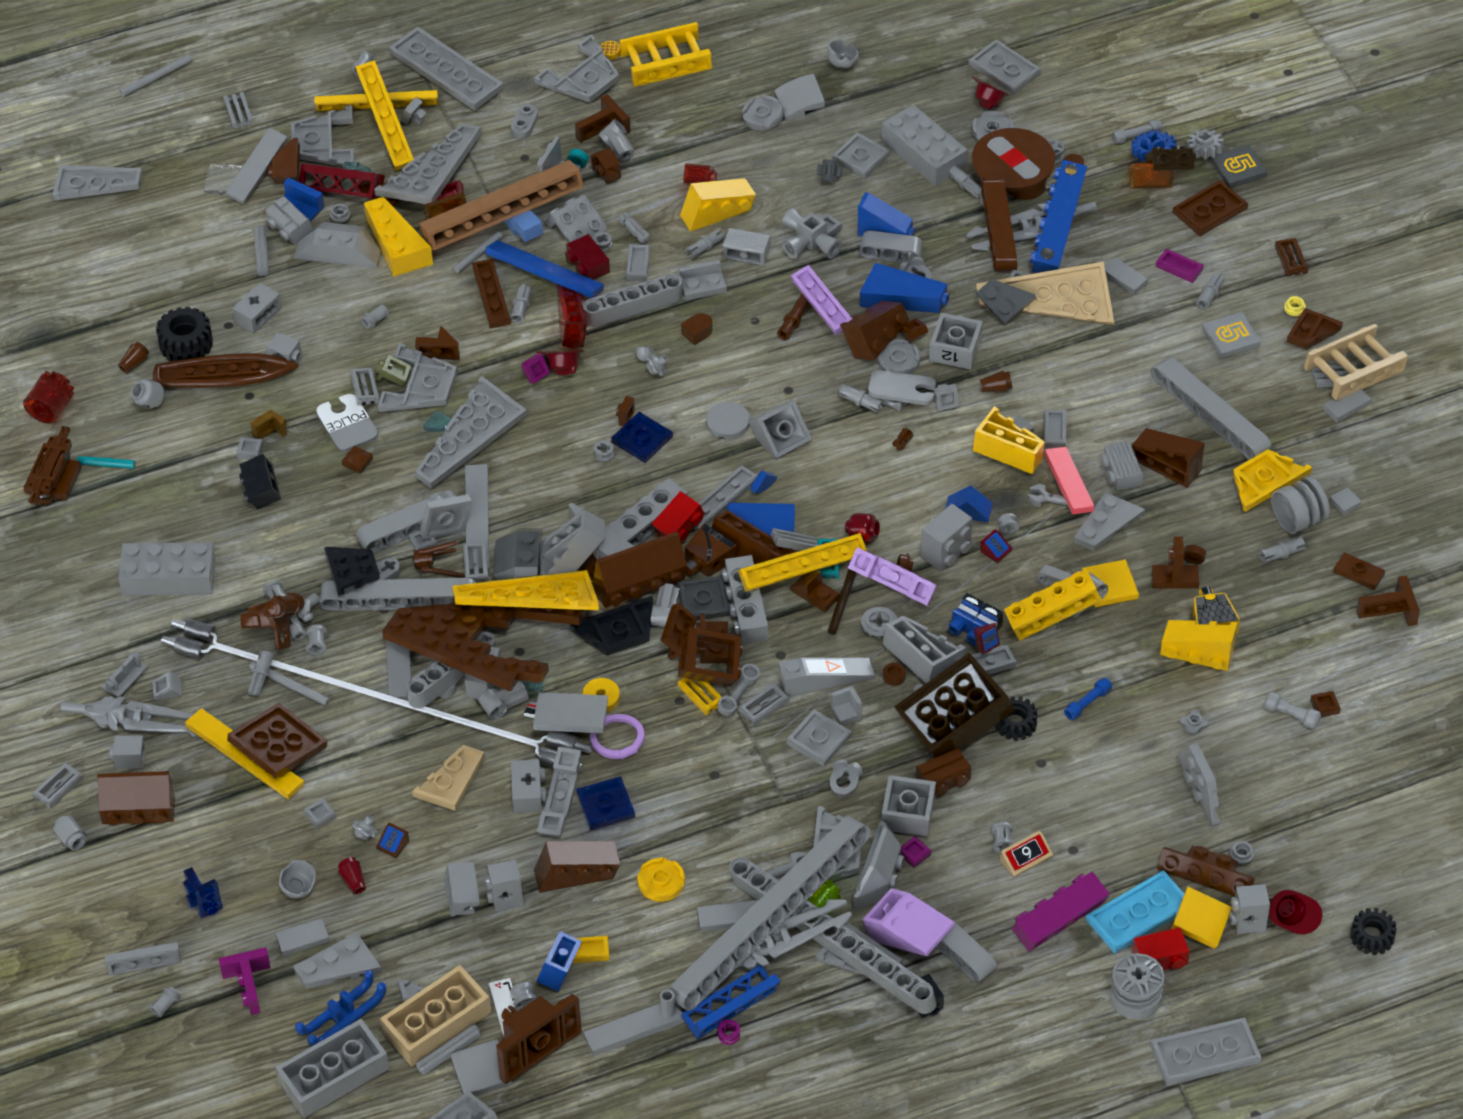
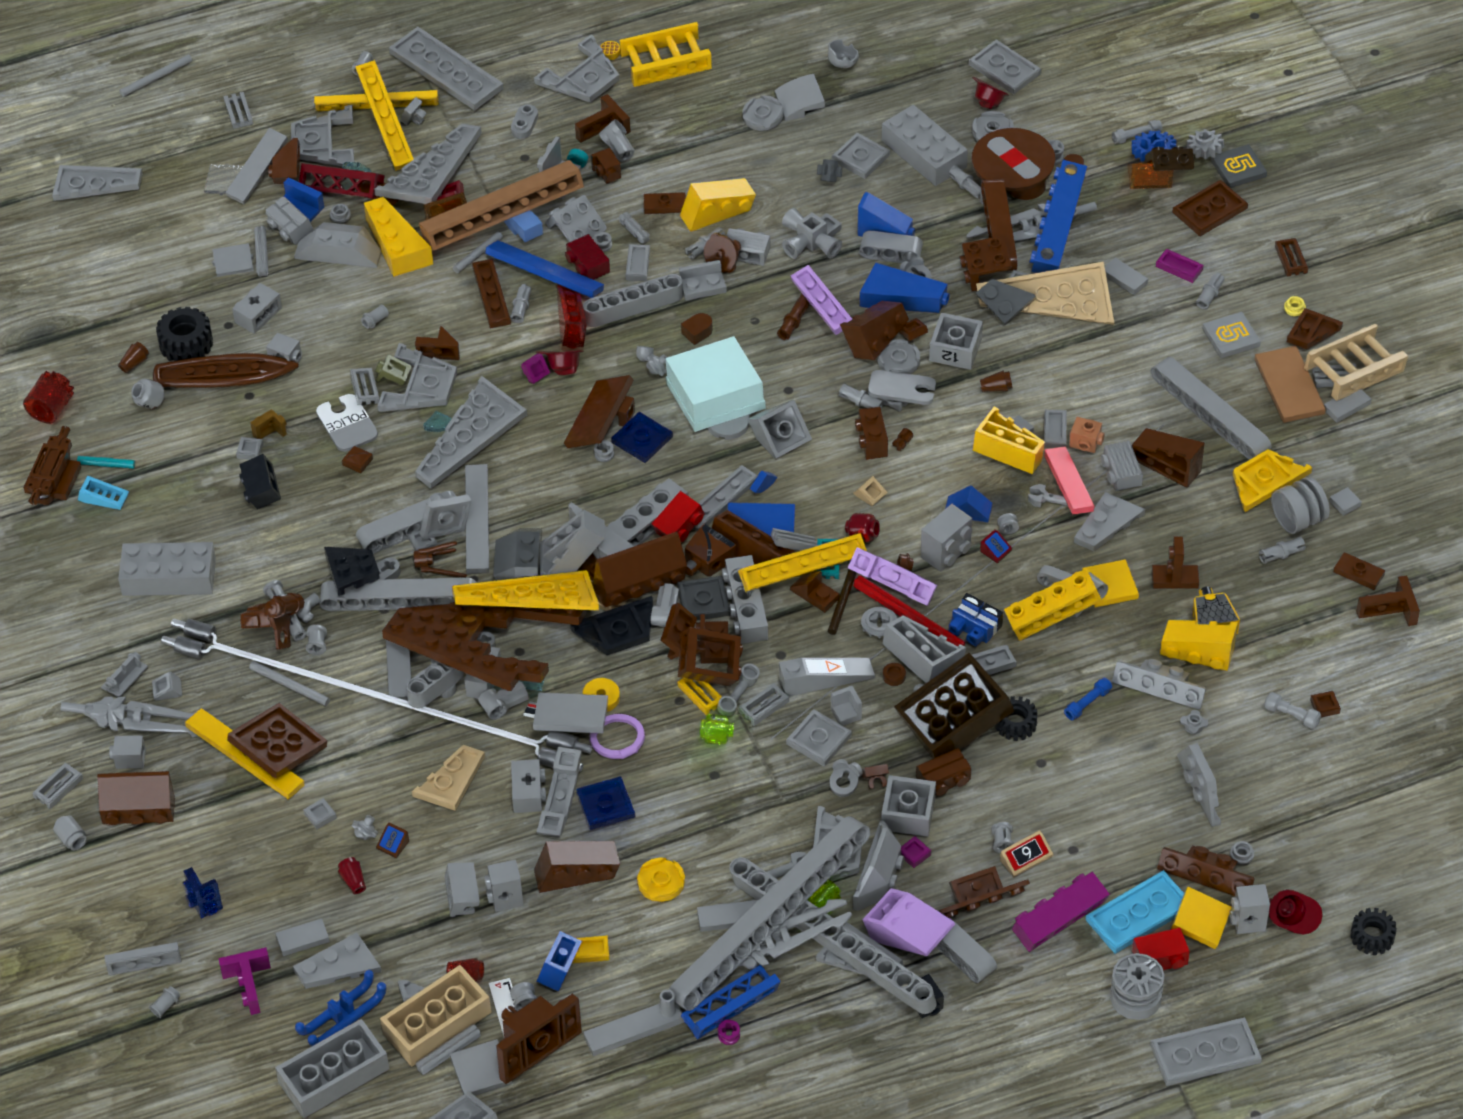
(97, 486): none -> medium azure slope
(232, 260): none -> light grey piece
(260, 672): light grey axle -> none
(297, 879): light grey hair -> none
(472, 966): none -> clear red cone
(476, 576): light grey tile -> none
(598, 411): none -> reddish brown tile
(664, 202): none -> reddish brown plate
(698, 173): clear red brick -> none
(714, 384): none -> light aqua container
(716, 729): none -> clear neon green head
(723, 249): none -> reddish brown piece
(870, 491): none -> tan slope
(872, 433): none -> reddish brown brick
(876, 772): none -> reddish brown tile
(903, 609): none -> red axle
(946, 397): light grey tile -> none
(978, 888): none -> reddish brown bracket
(984, 258): none -> reddish brown bracket
(986, 638): slope -> none
(1086, 435): none -> nougat brick
(1160, 681): none -> light grey bracket
(1194, 554): reddish brown tile -> none
(1289, 384): none -> medium nougat tile

